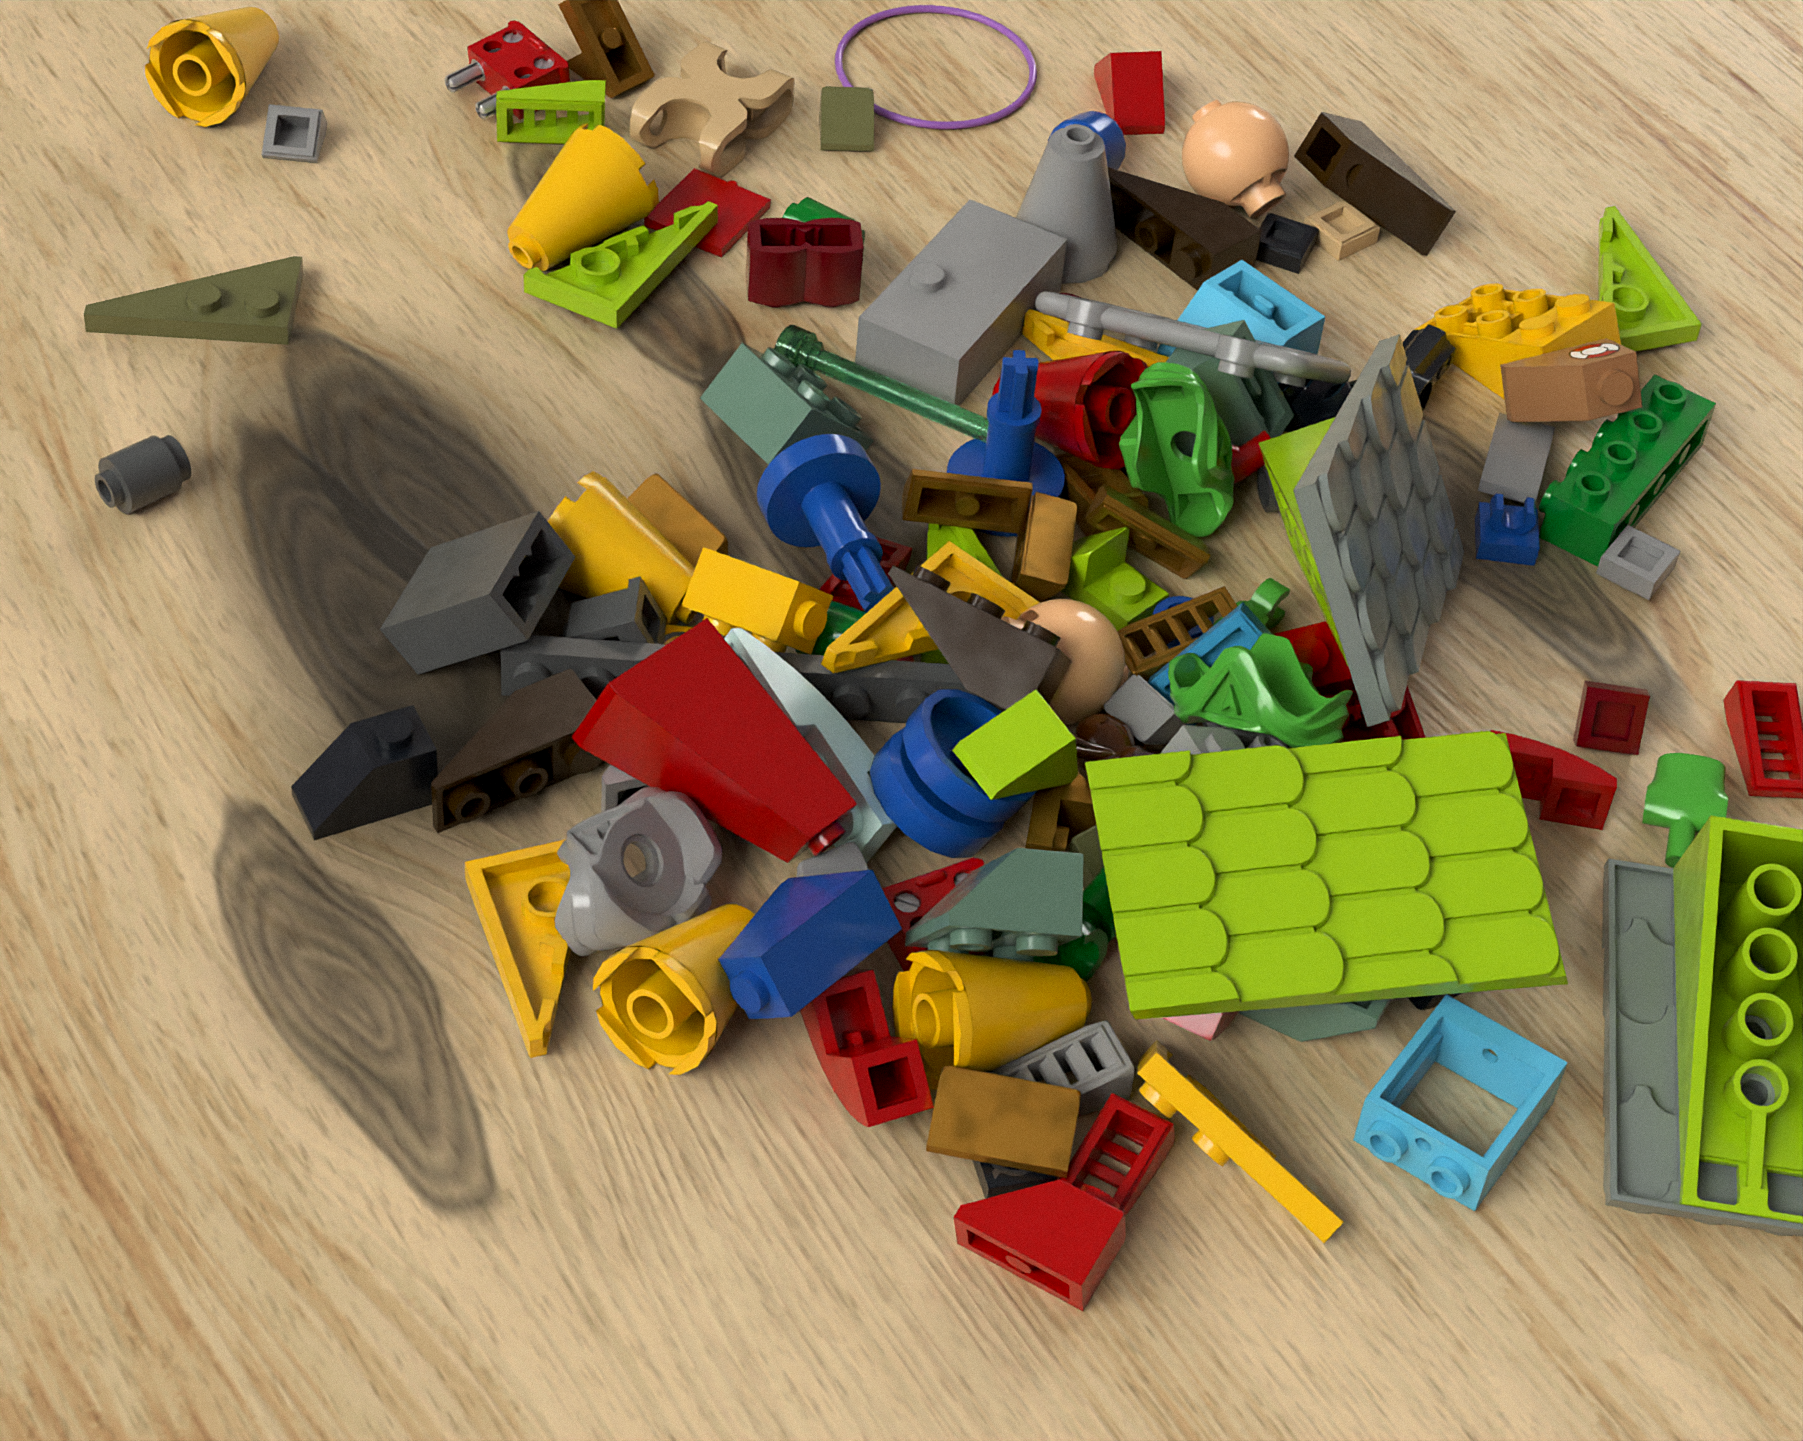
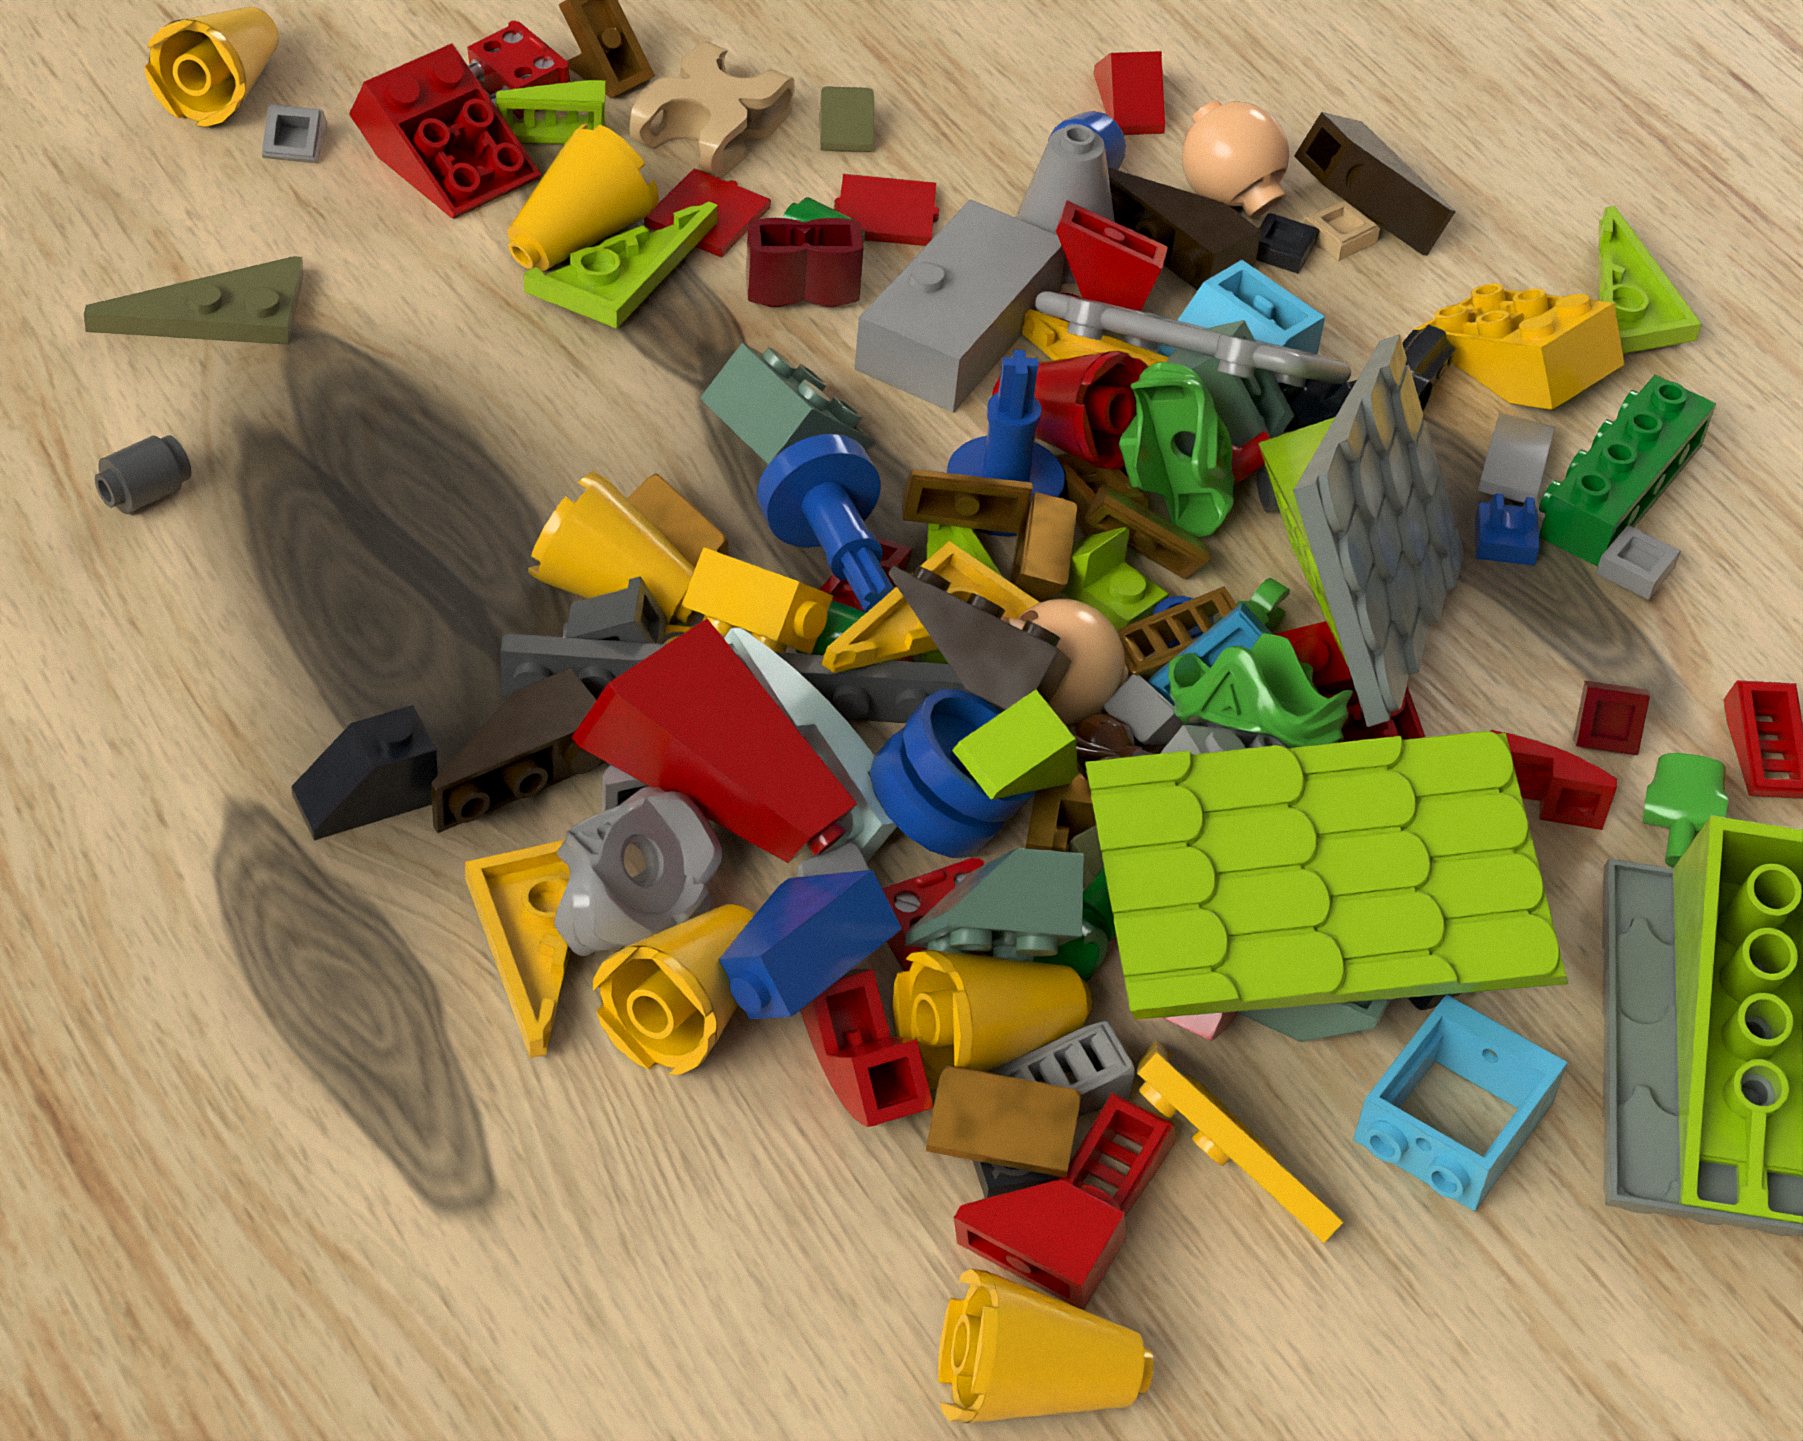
(442, 132): none -> red slope
(478, 593): dark grey brick -> none
(804, 348): clear green piece -> none
(890, 208): none -> red piece
(951, 11): medium lavender piece -> none
(1033, 1355): none -> yellow cone
(1109, 259): none -> red slope
(1572, 383): medium nougat slope -> none

